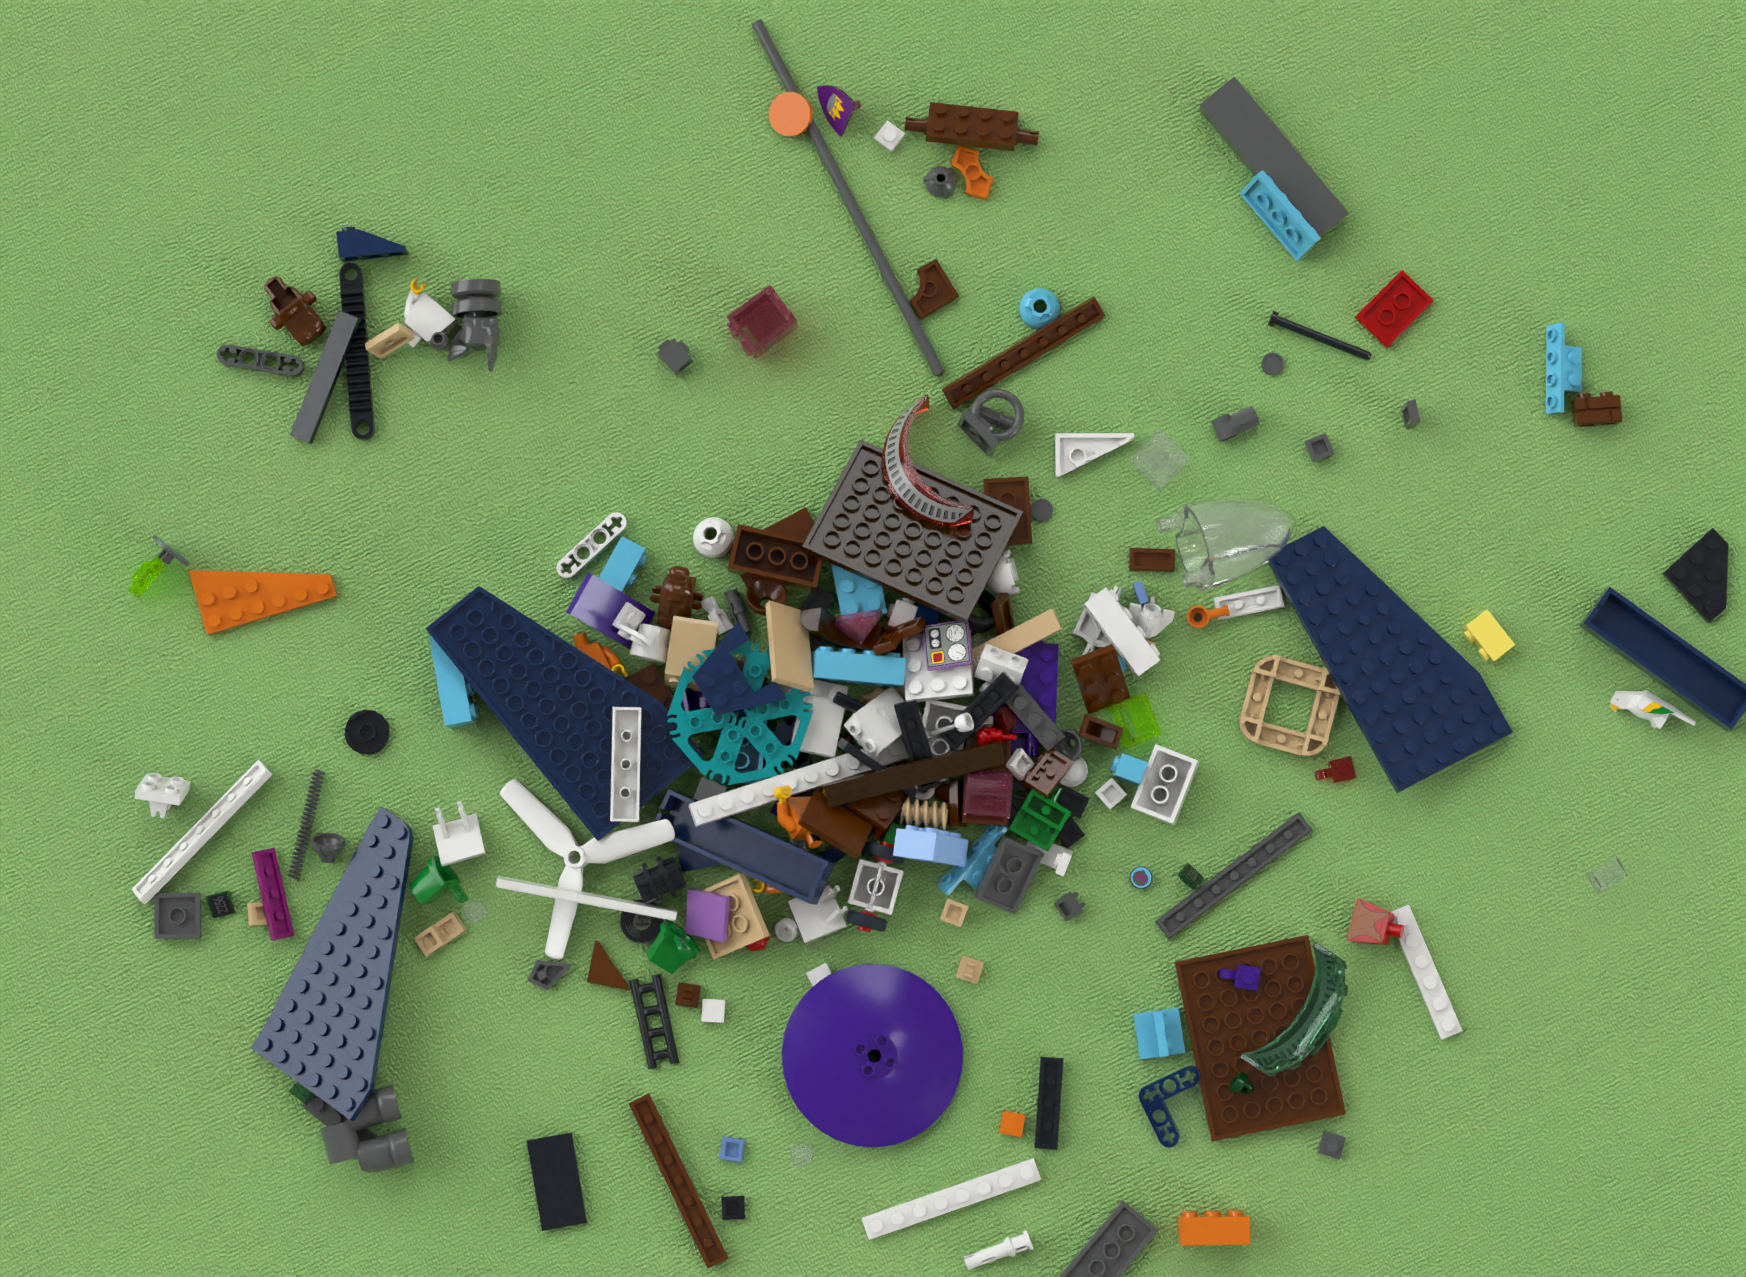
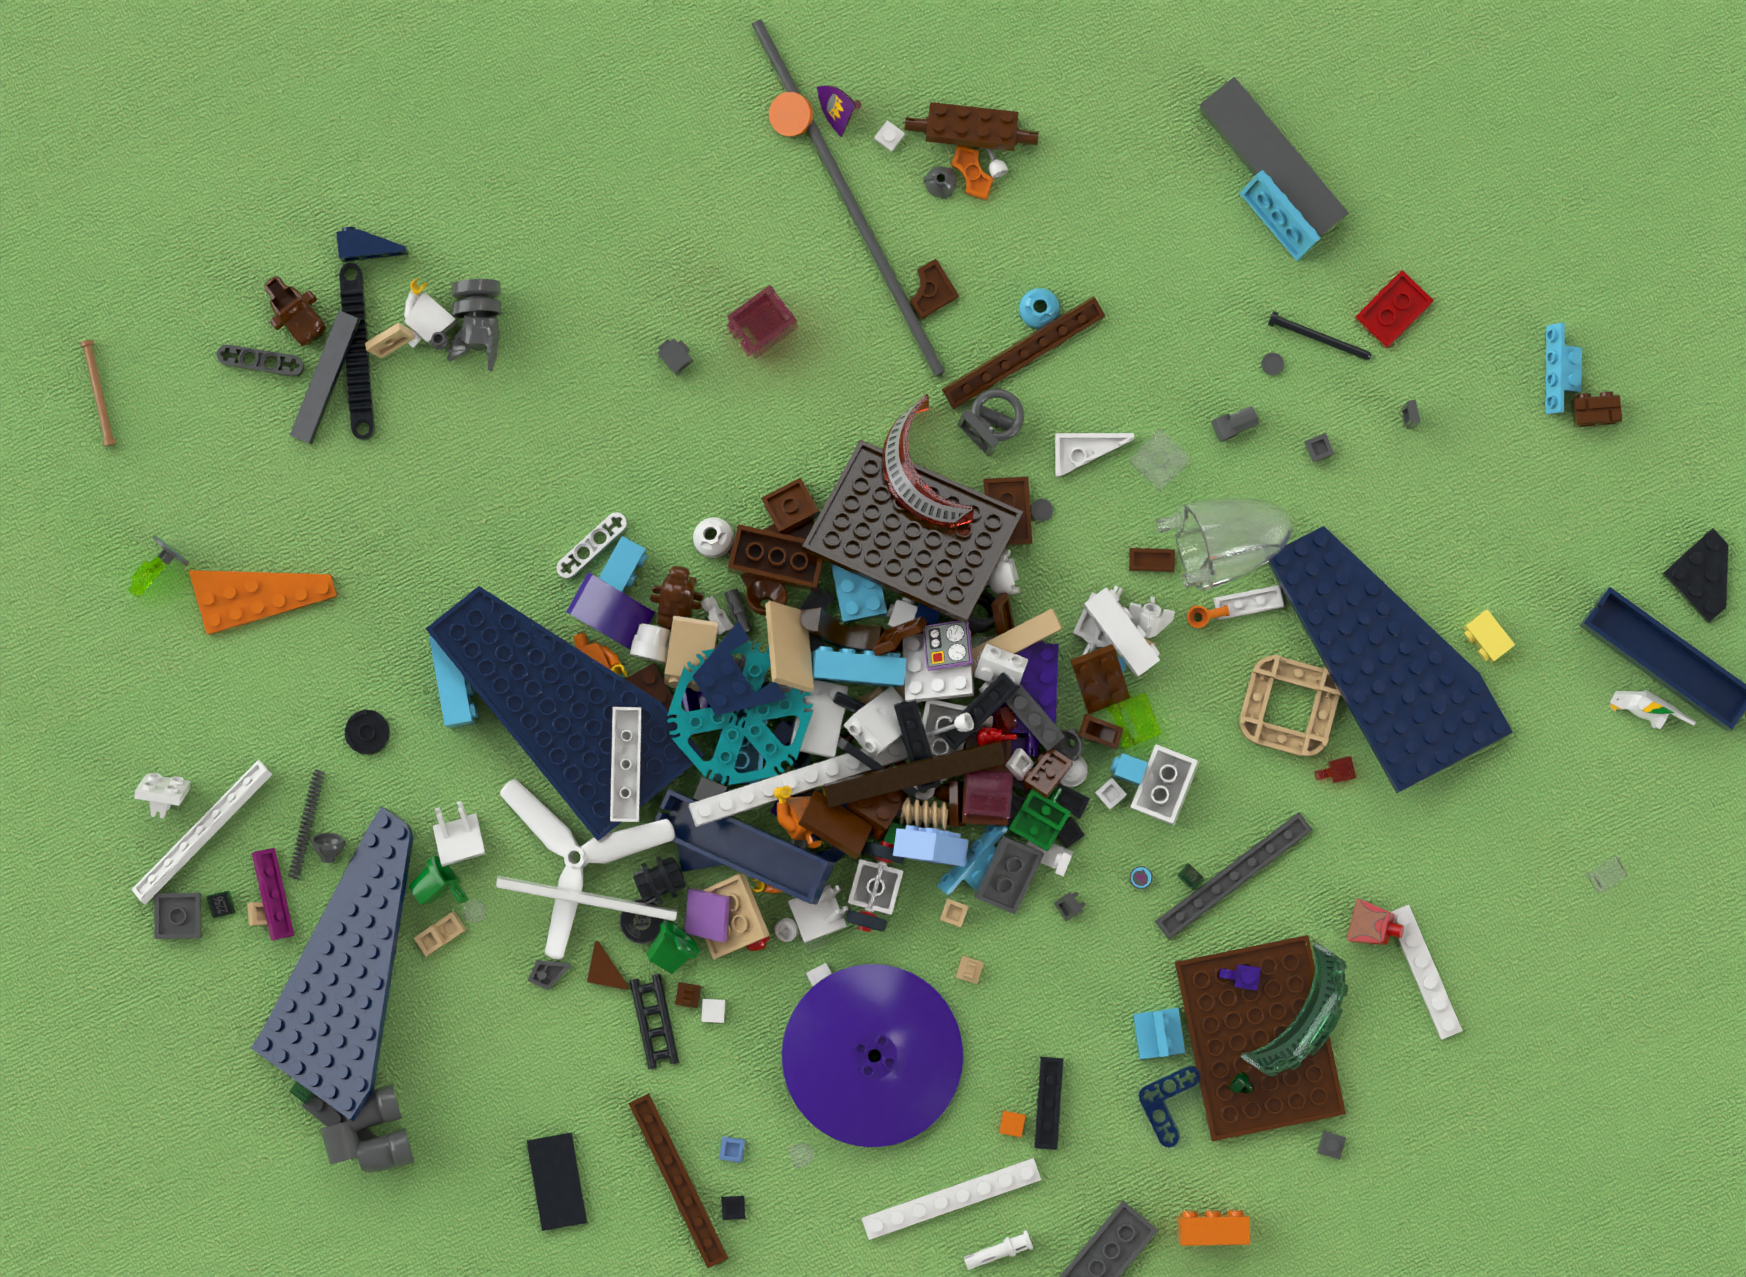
(98, 393): none -> medium nougat bar
(628, 622): white bracket -> none
(790, 506): none -> reddish brown plate
(858, 624): clear pink slope -> none
(997, 167): none -> white hinge
(1140, 593): medium blue tile -> none

